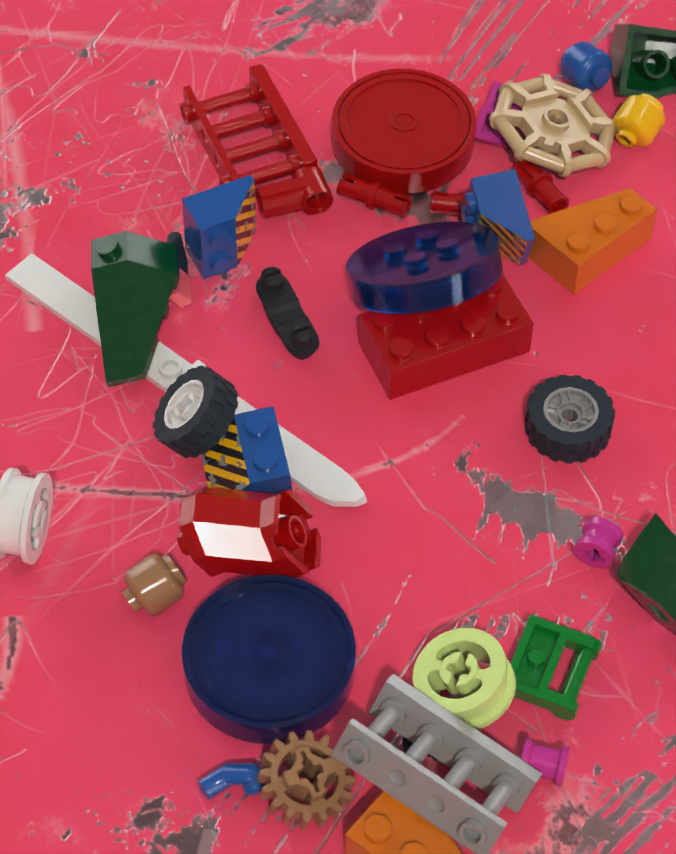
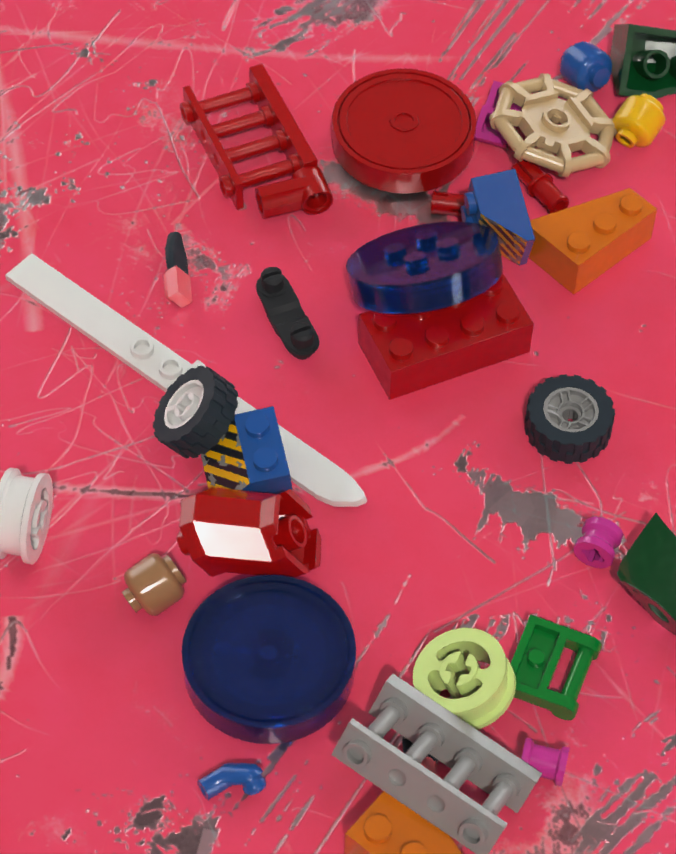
(131, 297): dark green wedge -> none
(219, 225): blue slope -> none
(297, 796): medium nougat gear -> none
(374, 195): red pin -> none

